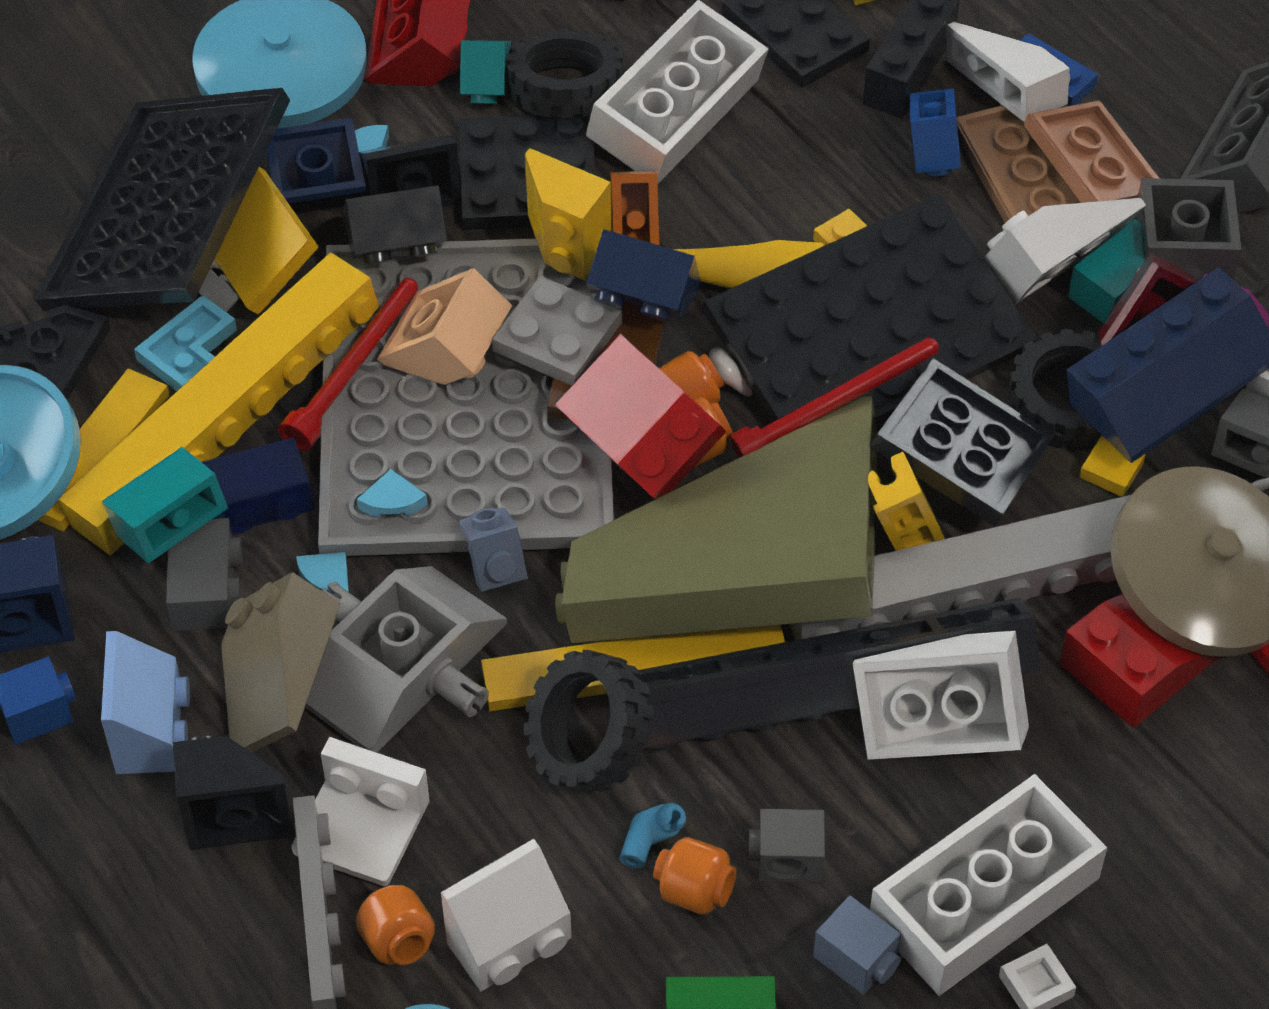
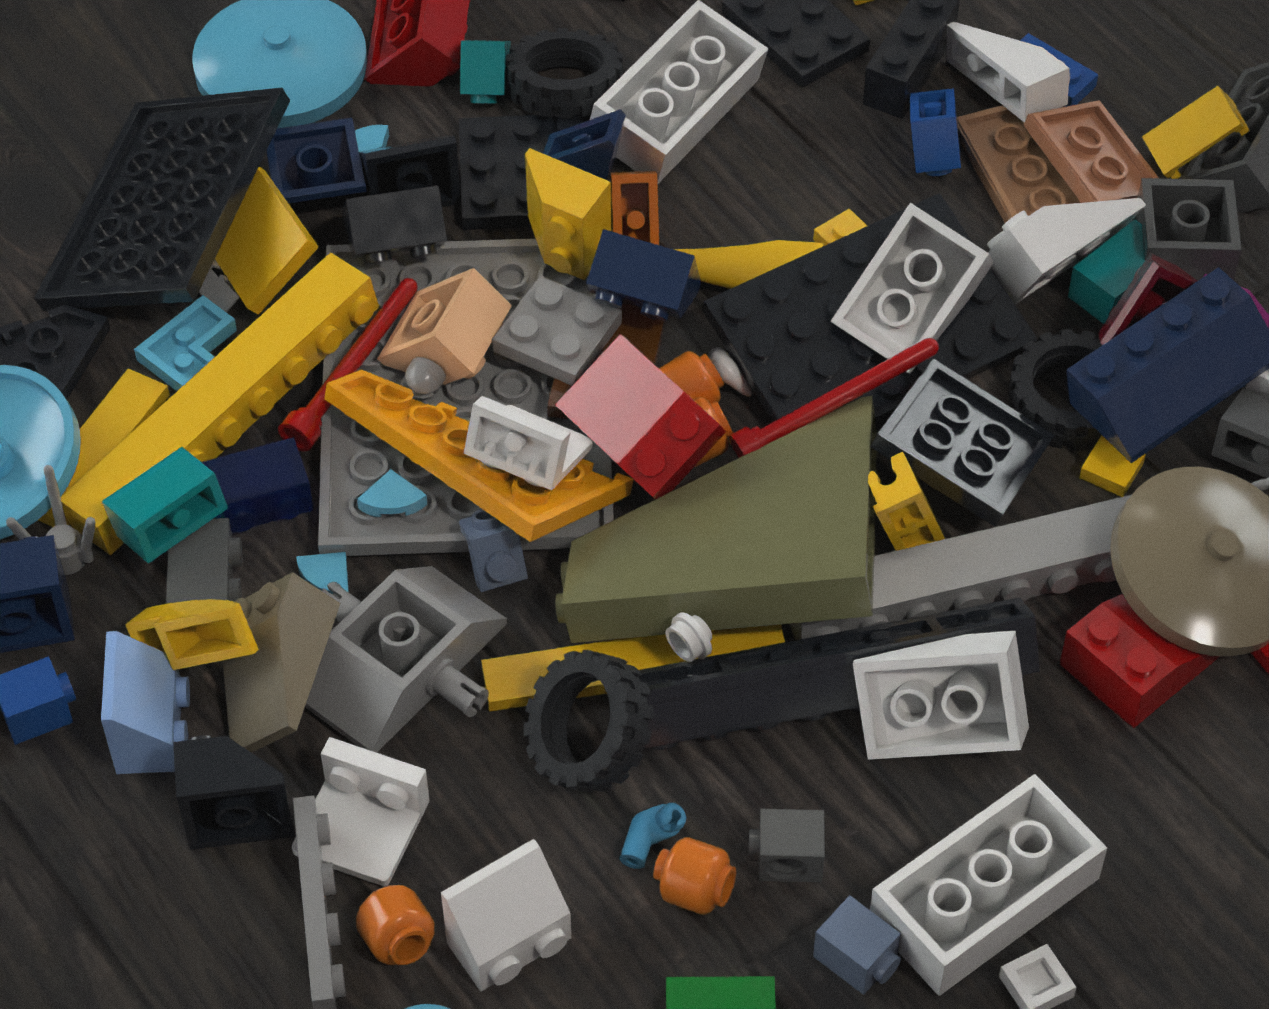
(72, 547): none -> light grey plant
(195, 631): none -> yellow slope
(424, 378): none -> light grey hinge
(437, 442): none -> light orange wing
(523, 443): none -> white bracket
(590, 144): none -> dark blue slope
(689, 637): none -> white plate
(912, 285): none -> white slope
(1194, 131): none -> yellow hinge

